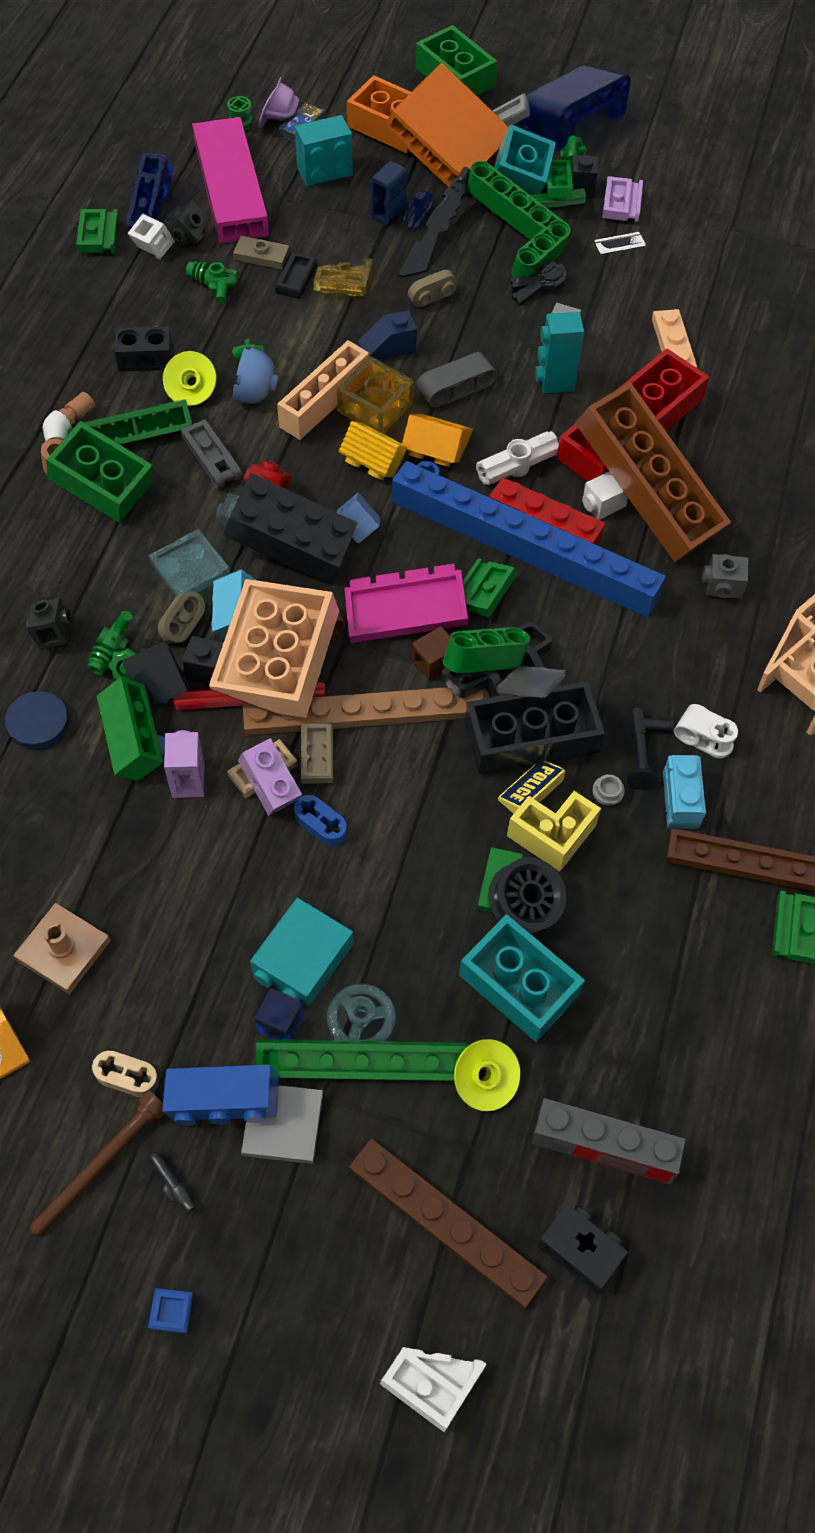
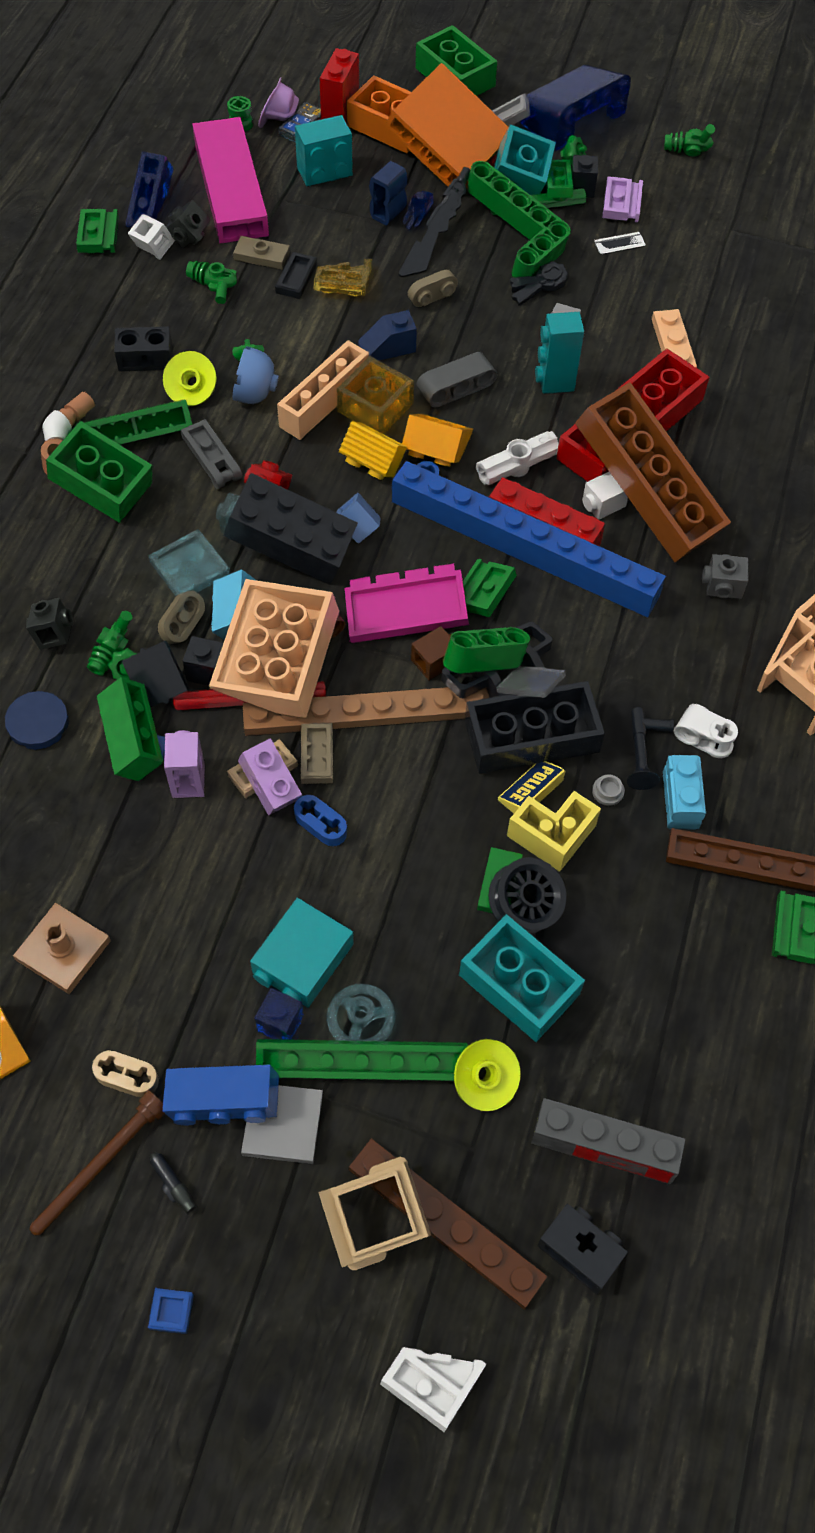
(339, 83): none -> red brick
(339, 1227): none -> tan piece
(693, 141): none -> green piece

